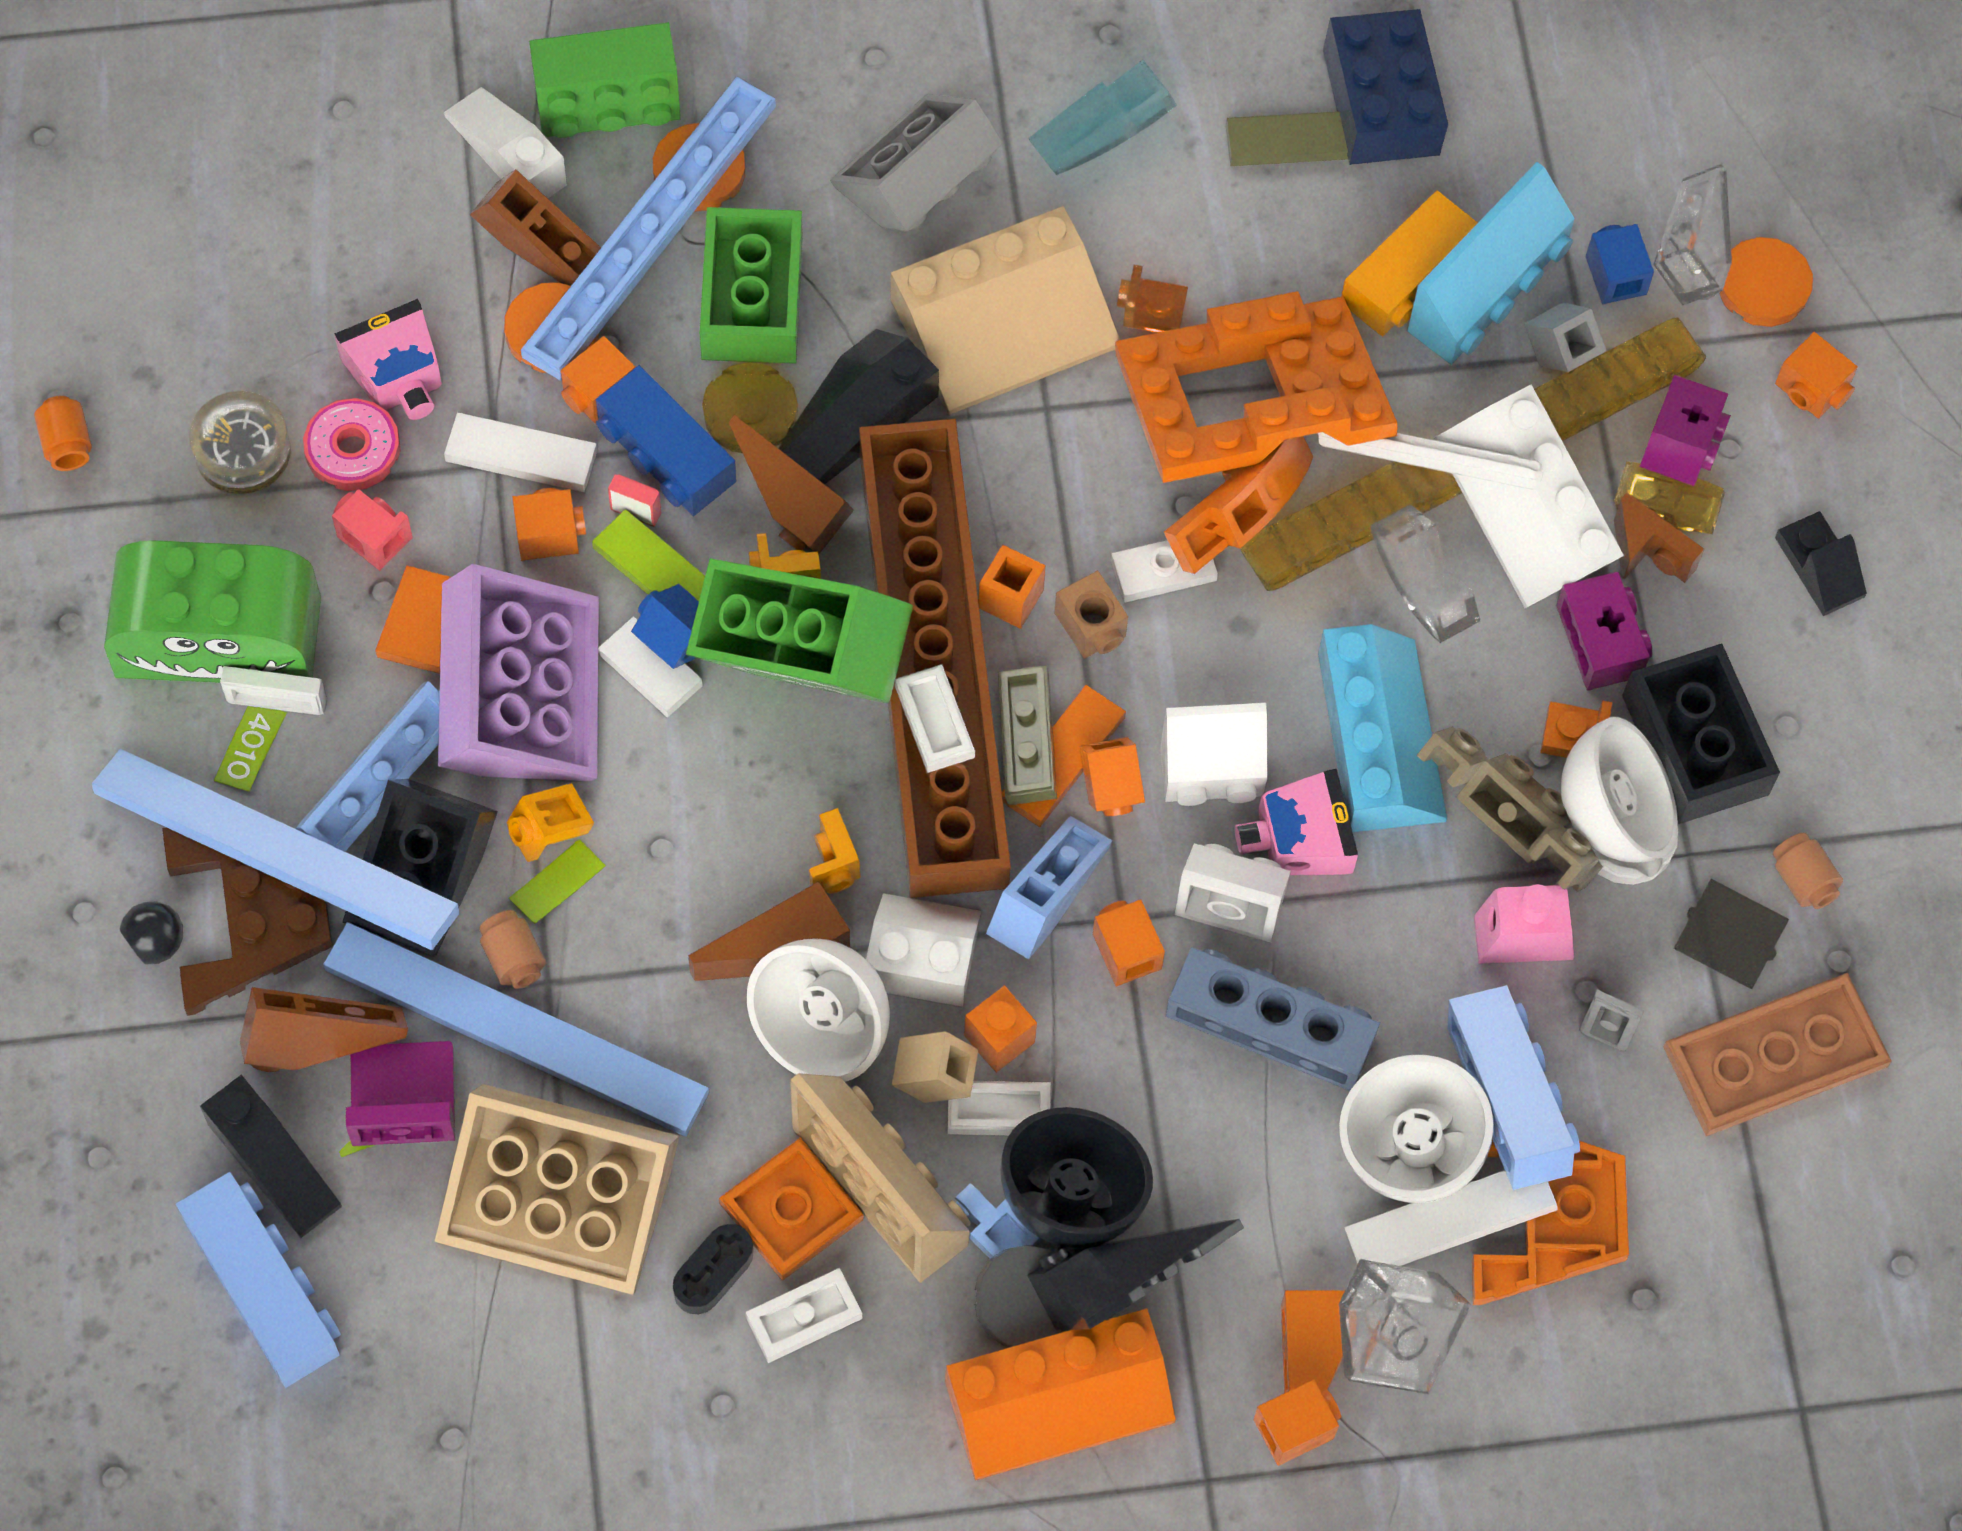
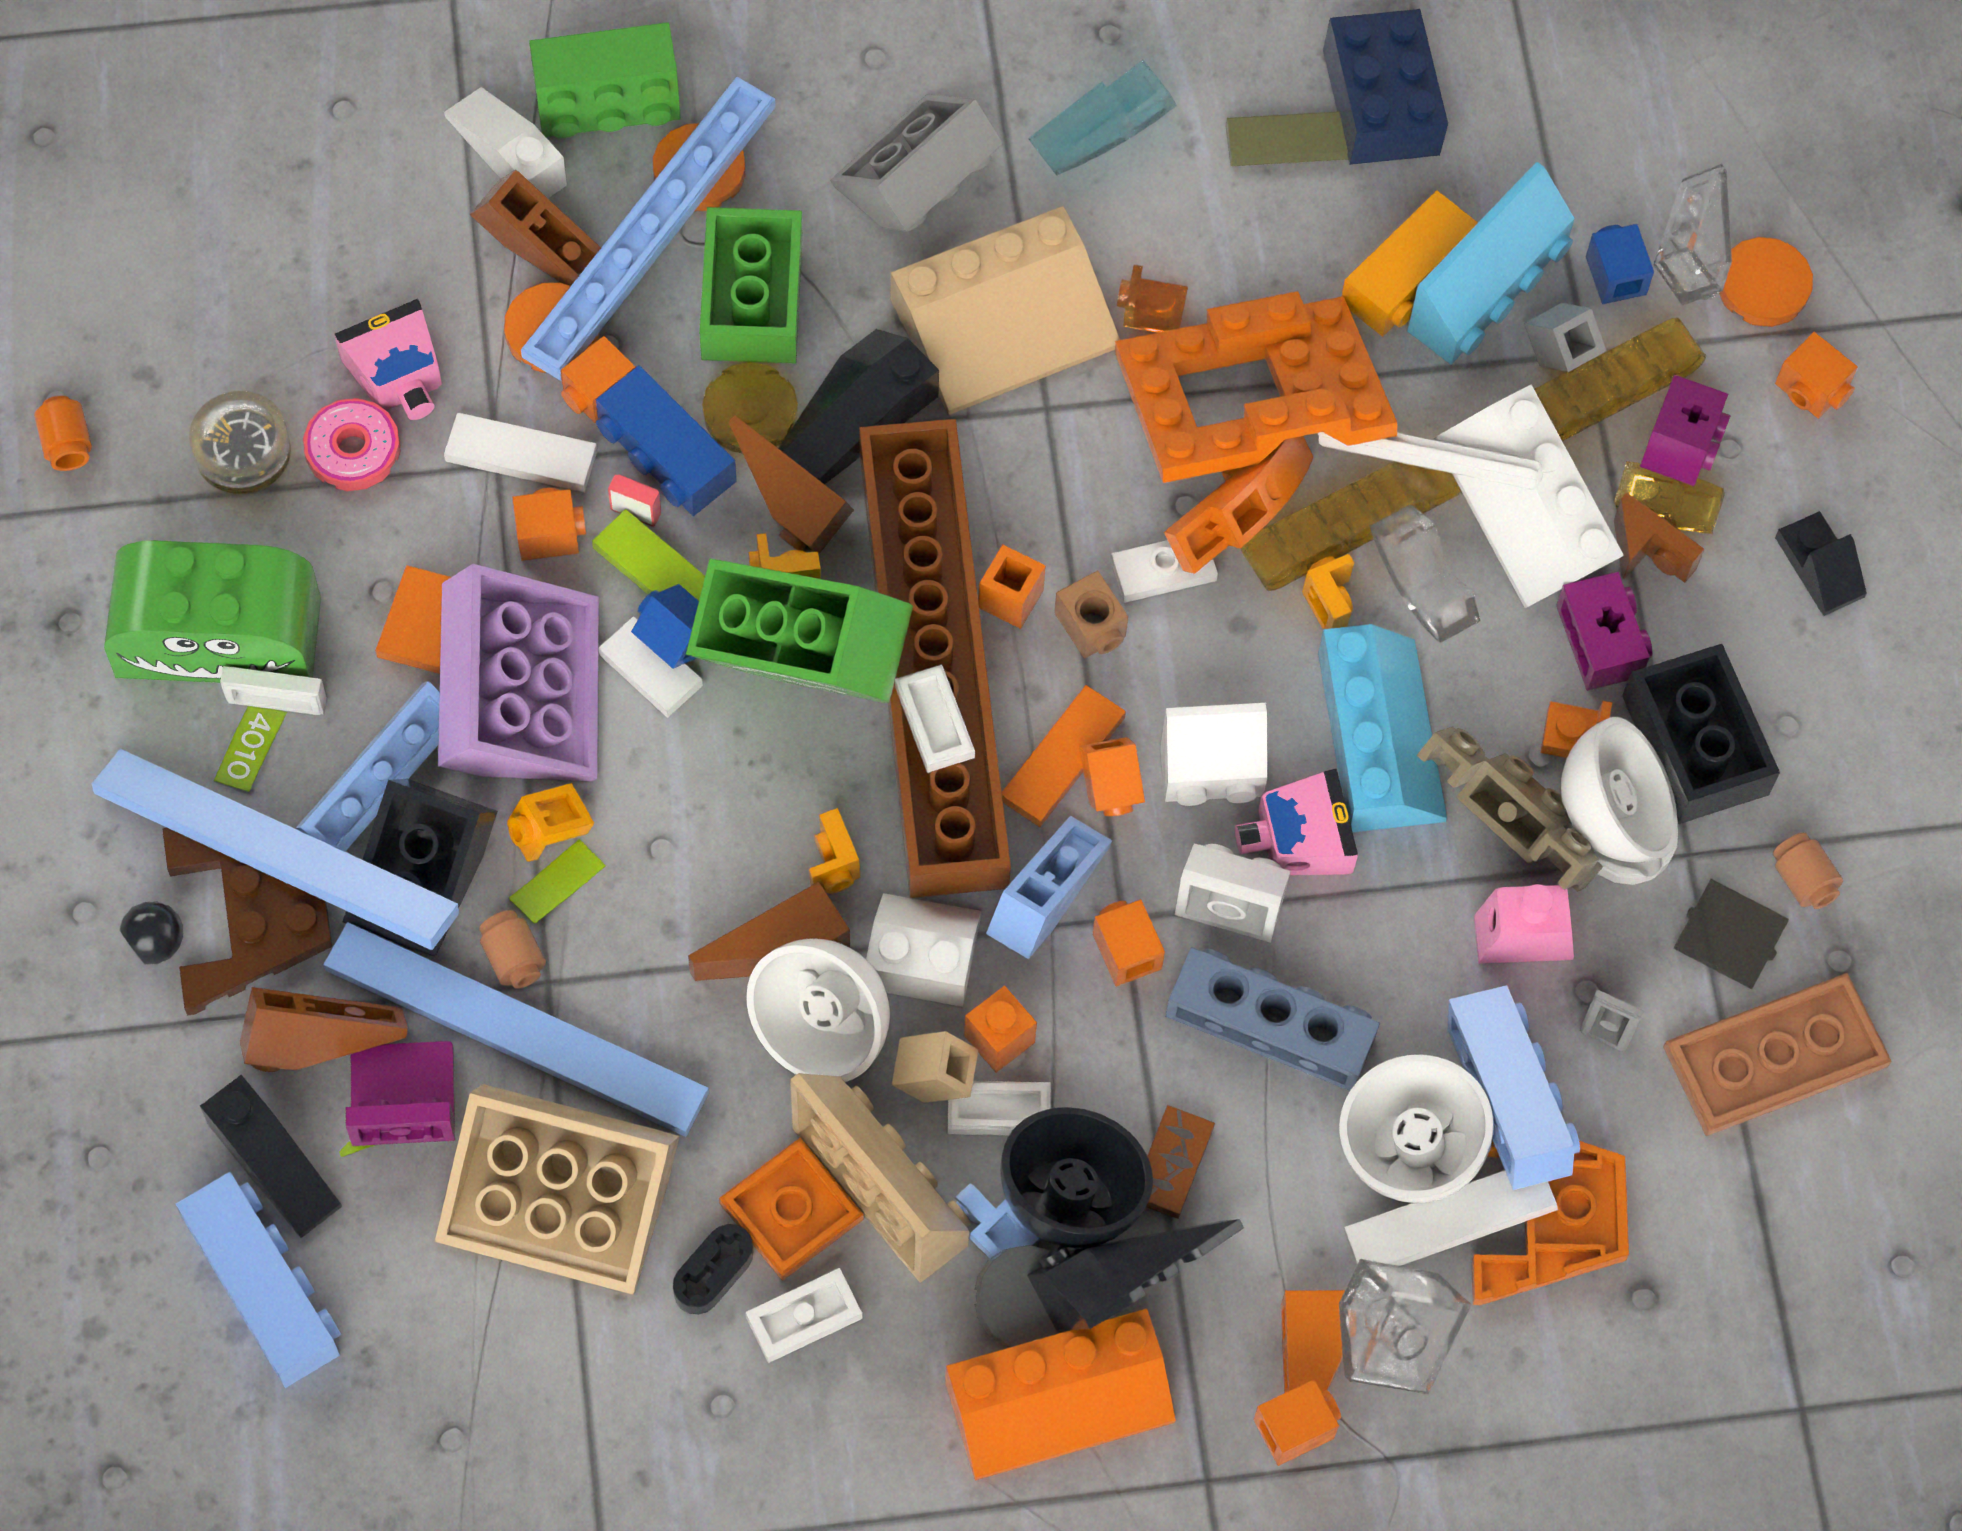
(371, 527): coral brick -> none
(1027, 735): tile -> none
(1176, 1158): none -> dark orange tile
(1325, 591): none -> light orange bracket

